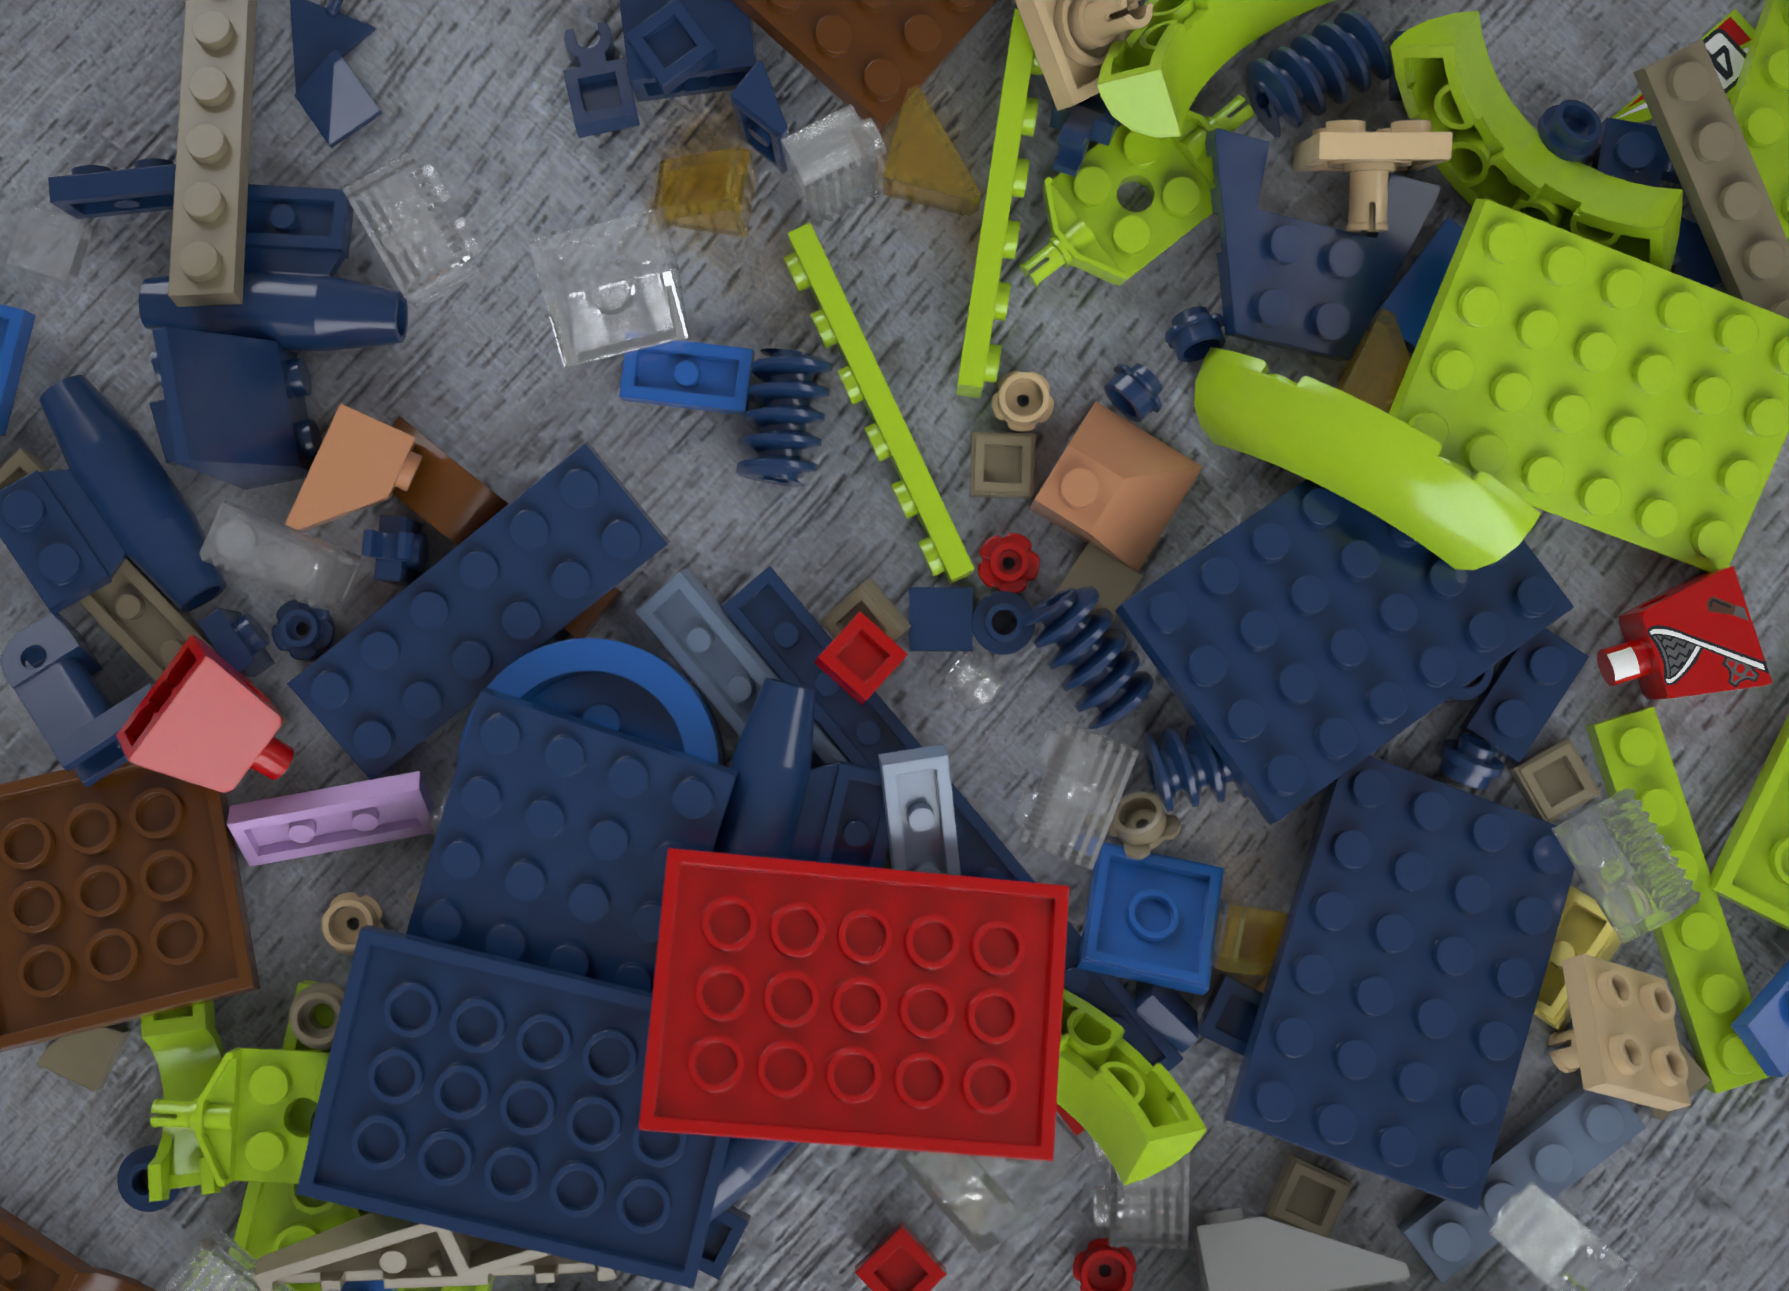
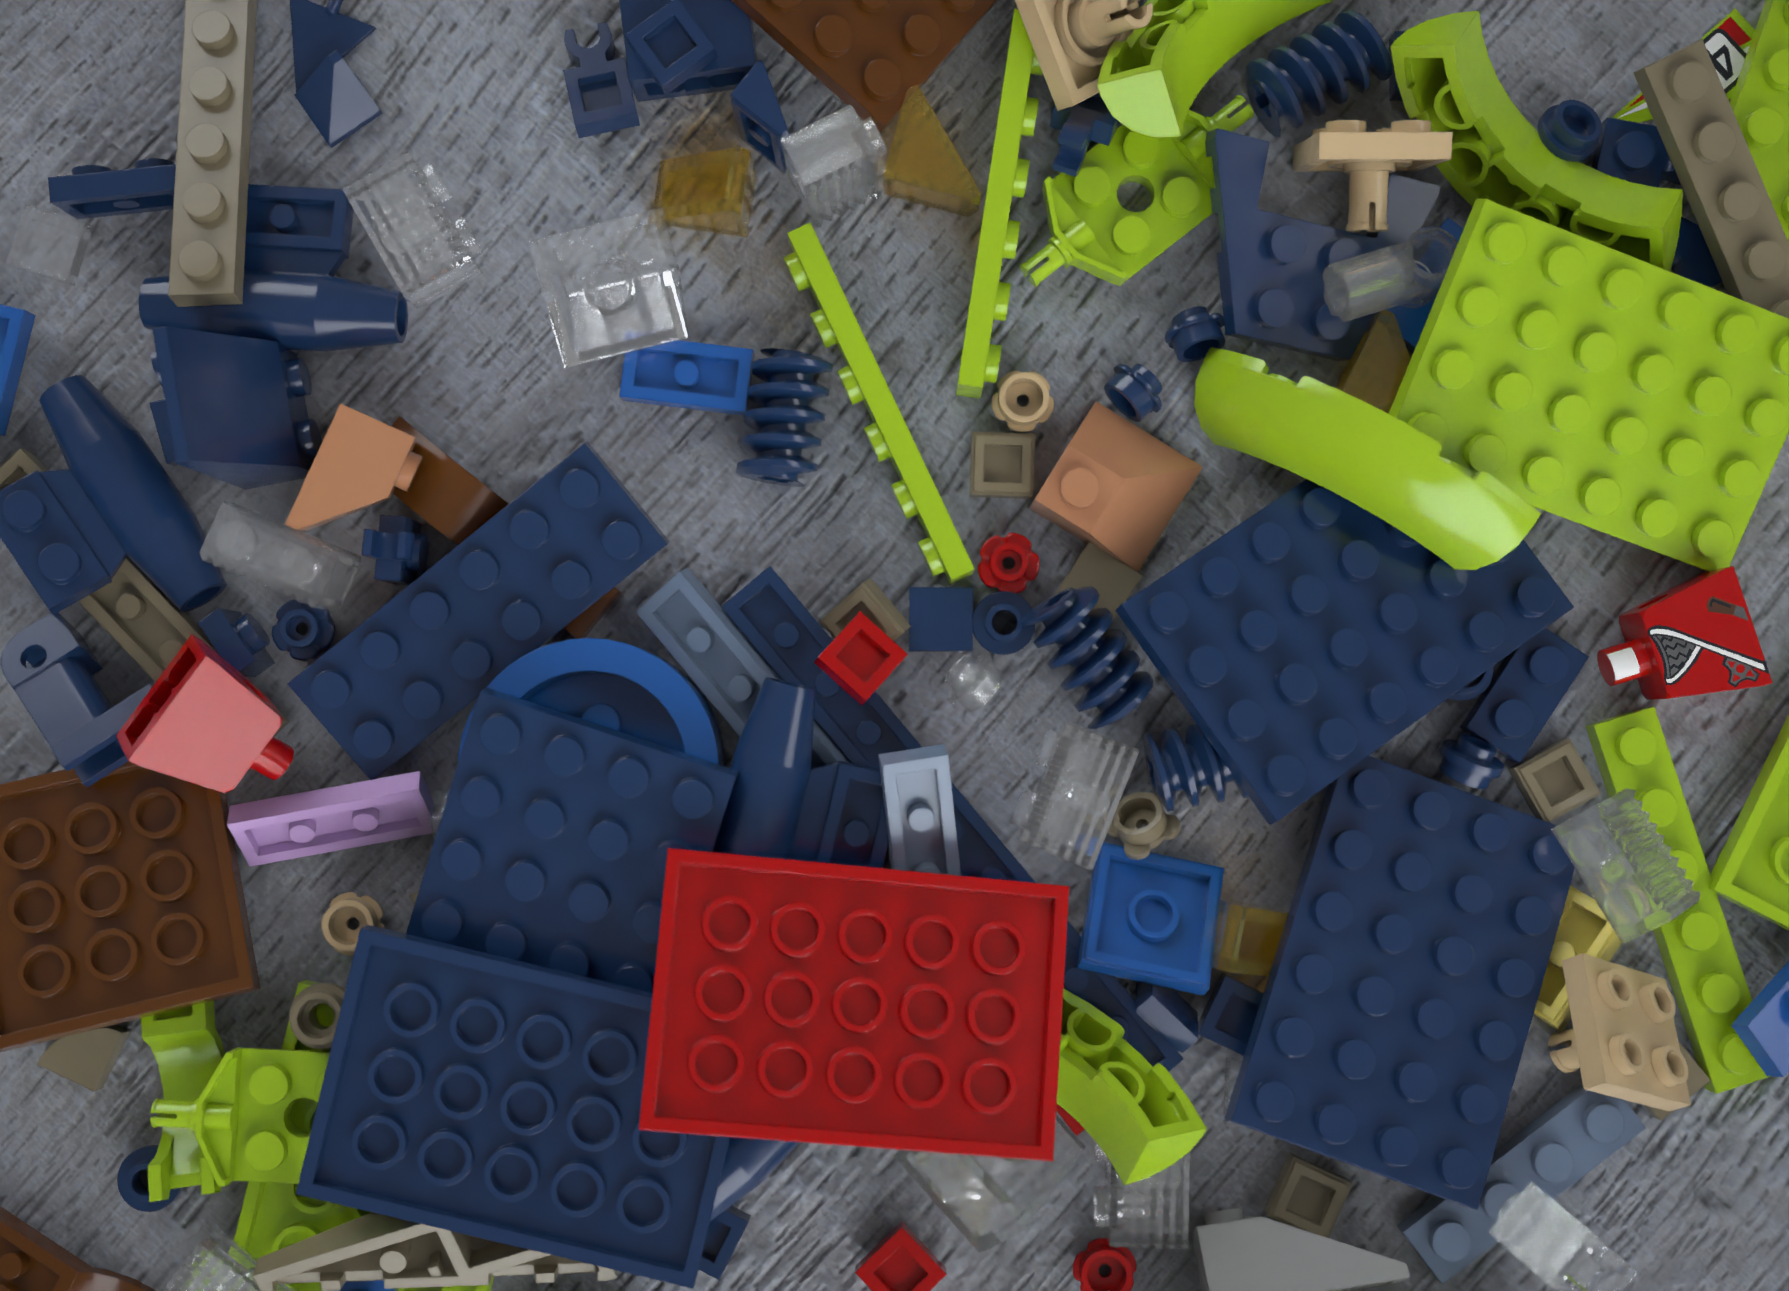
(1390, 275): none -> clear piece

